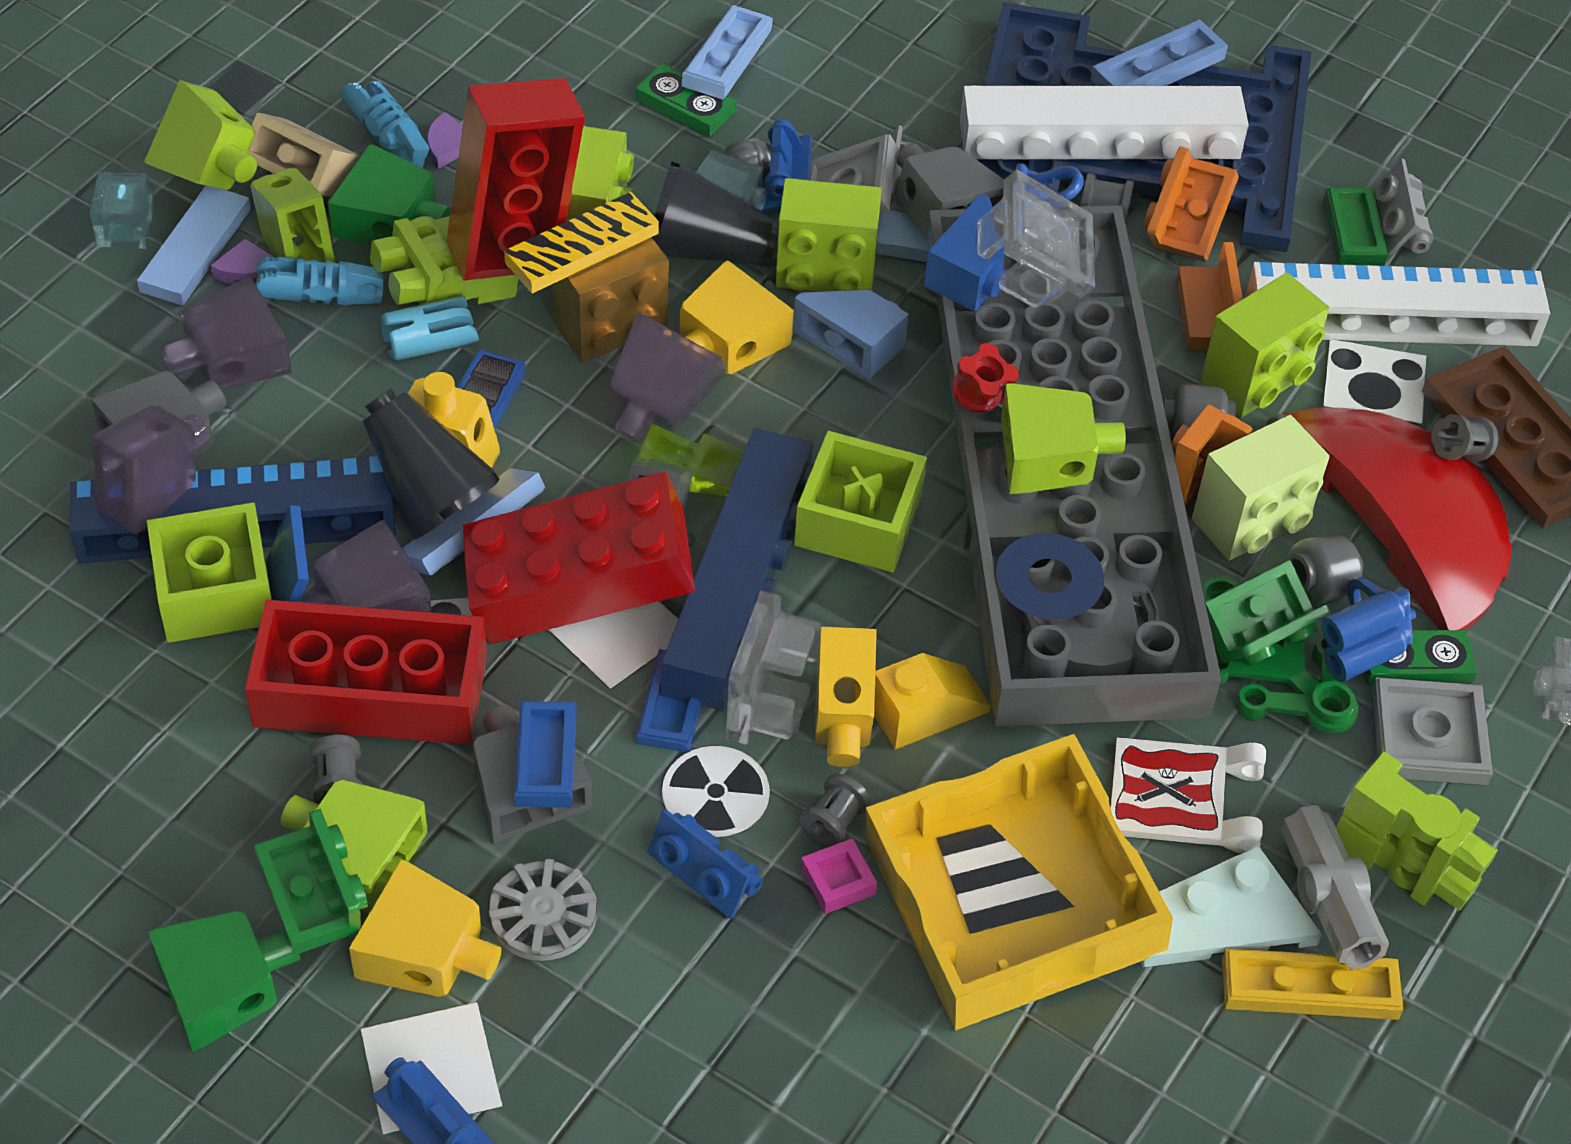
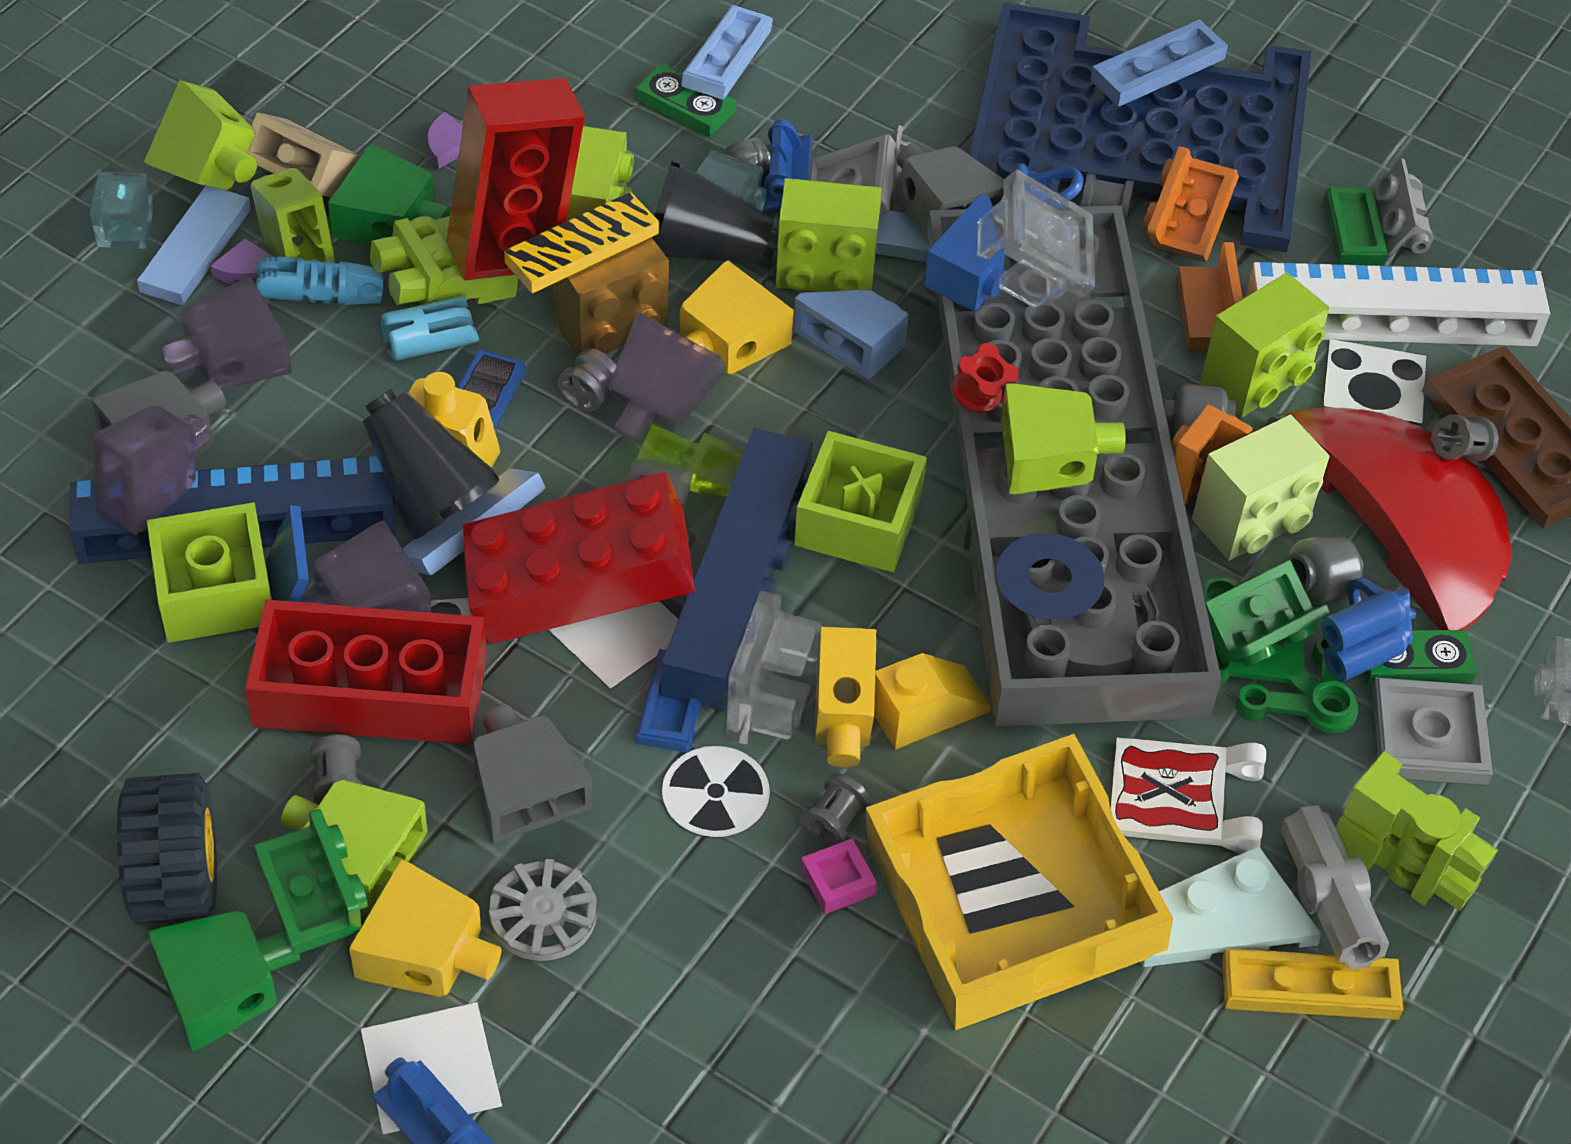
(167, 848): none -> black wheel
(386, 121): dark azure hinge -> none
(545, 754): blue tile -> none
(588, 380): none -> flat silver wheel
(695, 859): blue hinge -> none
(1102, 122): white brick -> none

